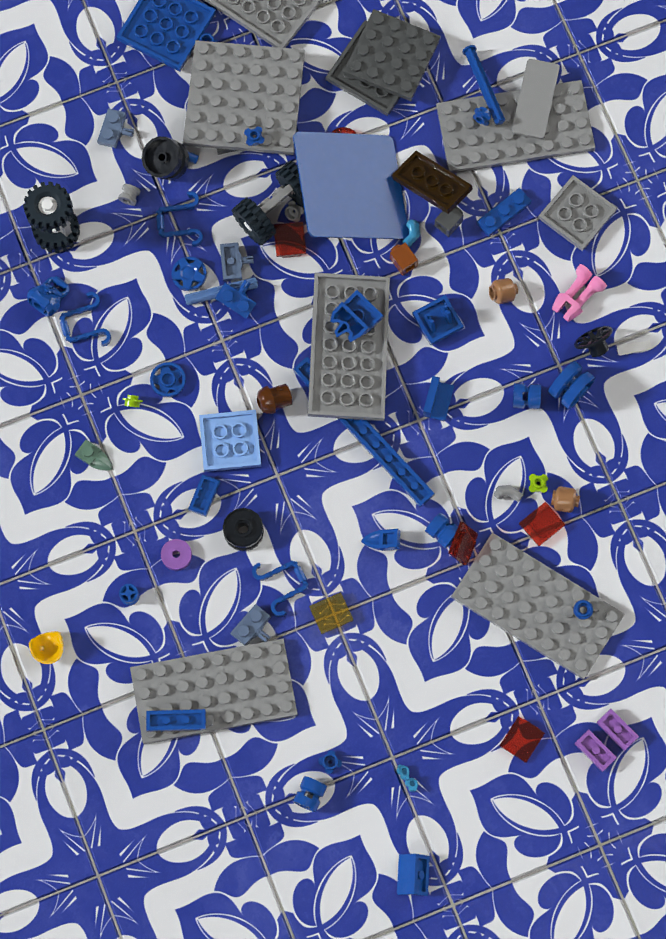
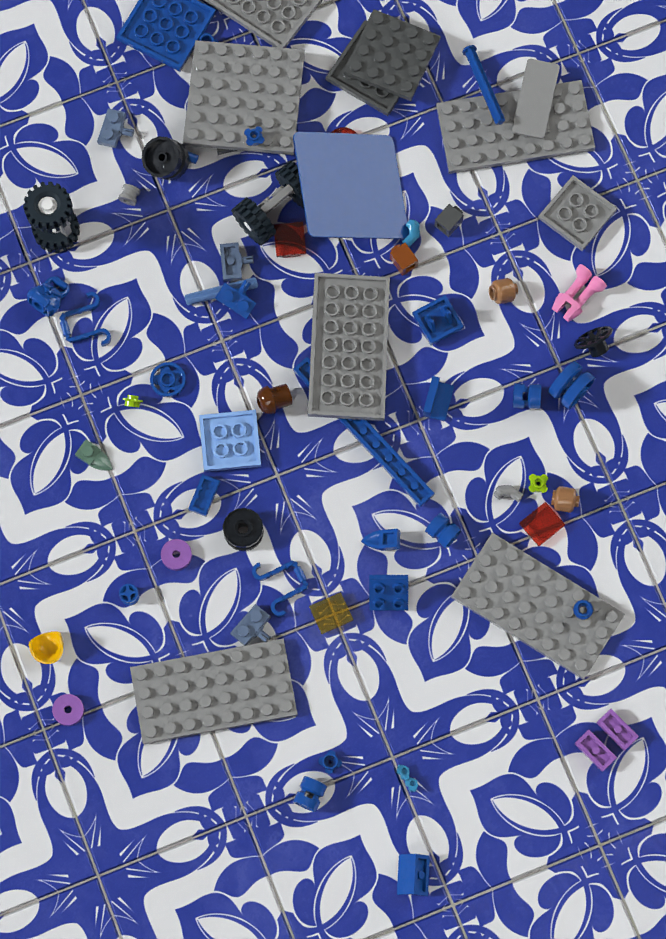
(62, 703): none -> medium lavender piece
(160, 220): blue piece -> none
(176, 720): blue plate -> none
(189, 273): blue wheel -> none
(290, 214): light grey plate -> none
(355, 316): blue plate -> none
(388, 592): none -> blue plate
(432, 182): dark brown plate -> none
(463, 543): clear red piece -> none
(482, 115): blue plate -> none
(504, 212): blue plate -> none
(522, 739): clear red piece -> none
(634, 347): white sticker -> none

